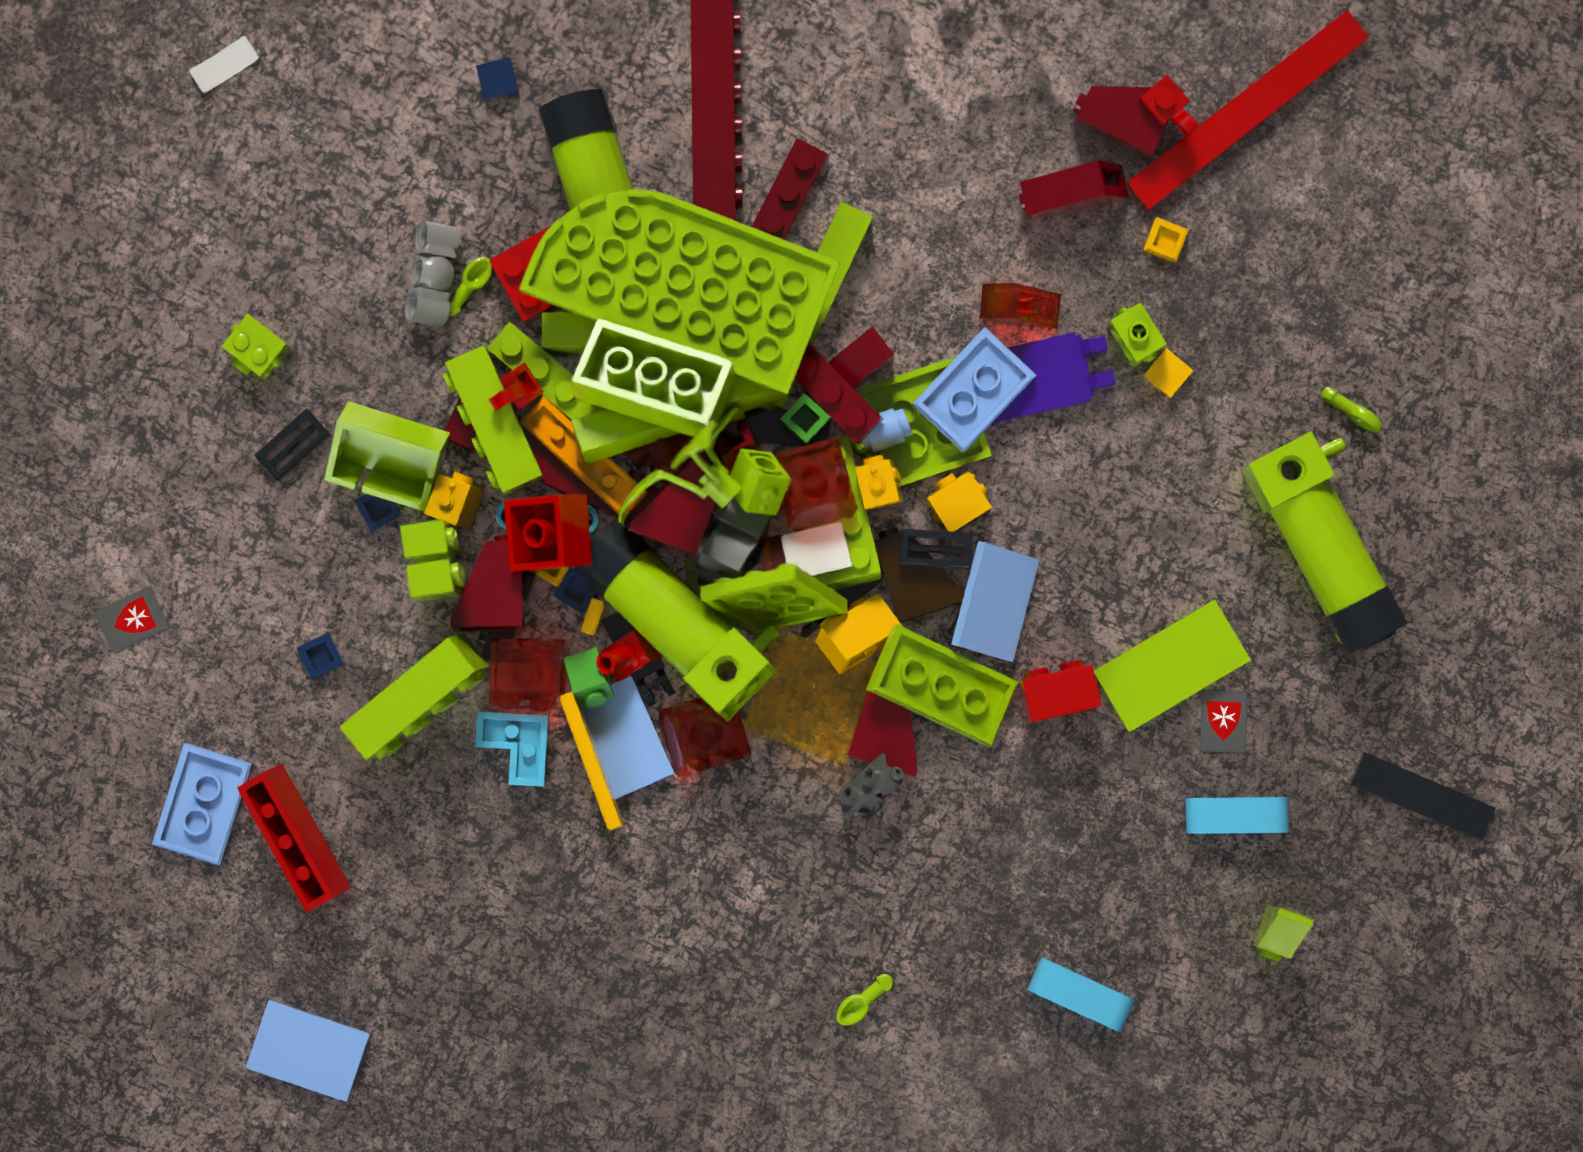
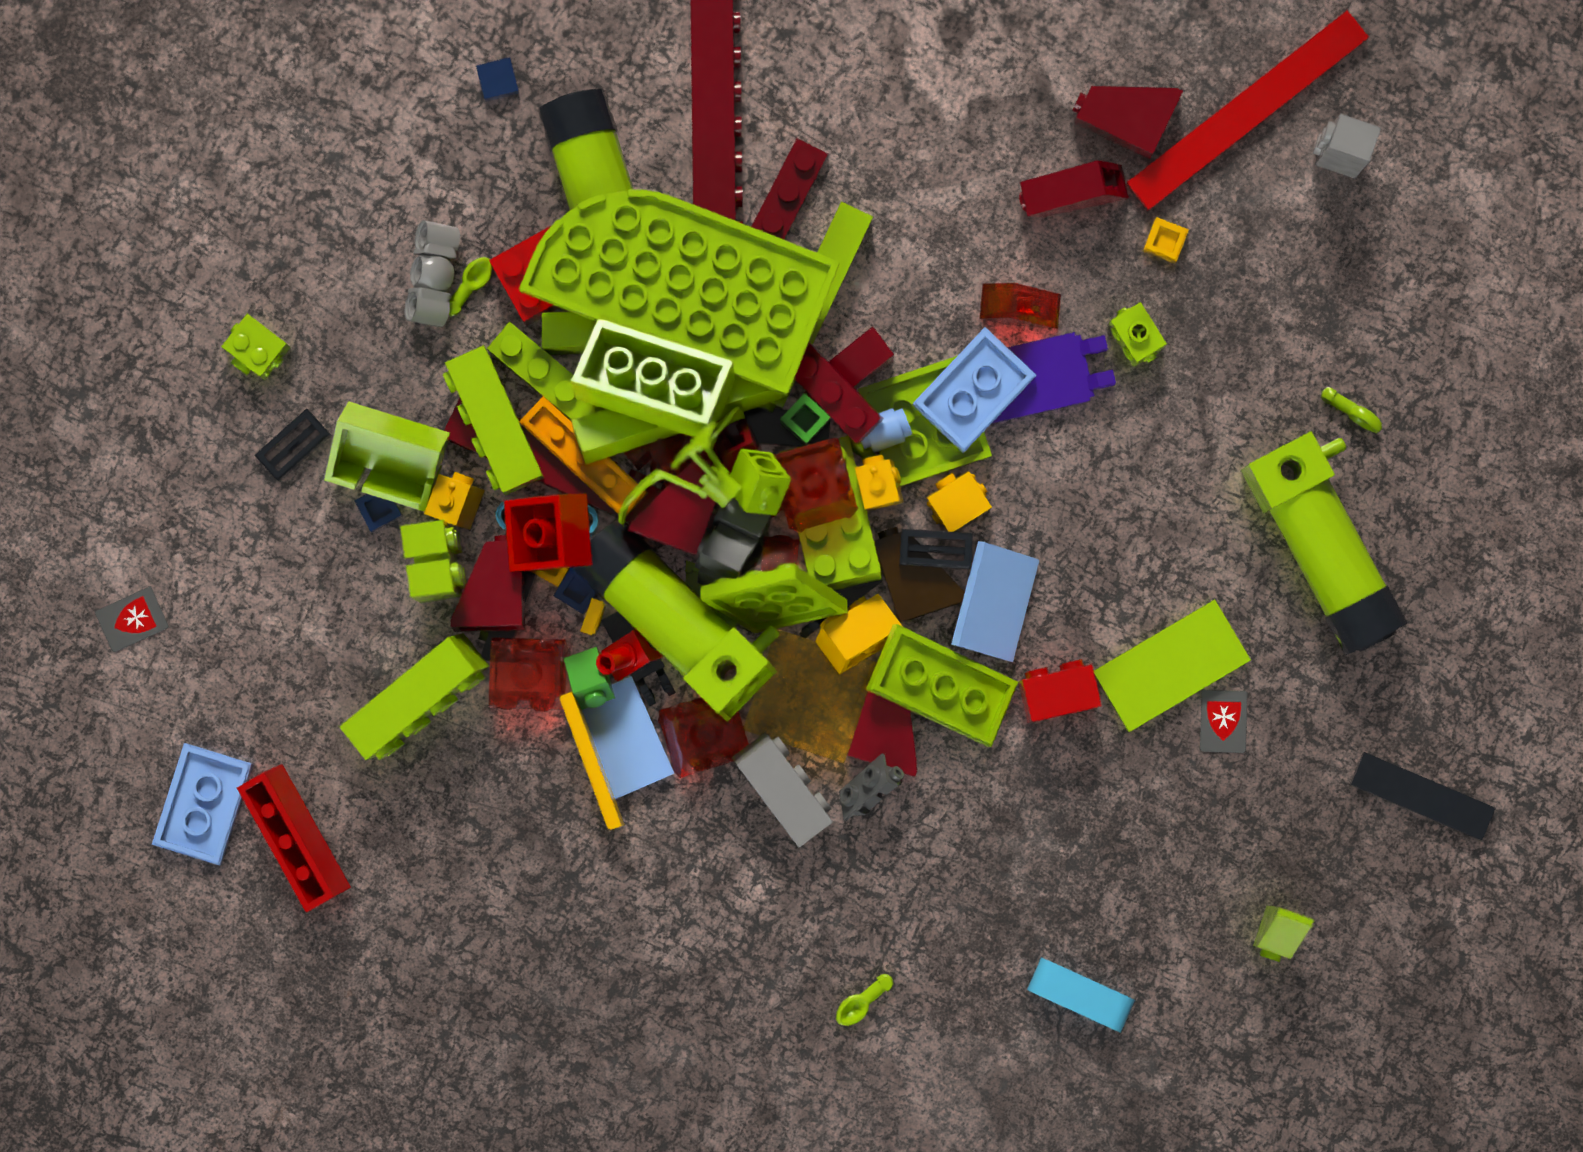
(224, 64): white sticker -> none
(308, 1050): light blue tile -> none
(320, 656): dark blue tile -> none
(518, 388): red plate -> none
(525, 737): medium azure plate -> none
(783, 788): none -> light grey brick
(817, 549): white sticker -> none
(1166, 103): red plate -> none
(1168, 373): yellow tile -> none
(1237, 815): medium azure beam -> none
(1346, 145): none -> light grey brick

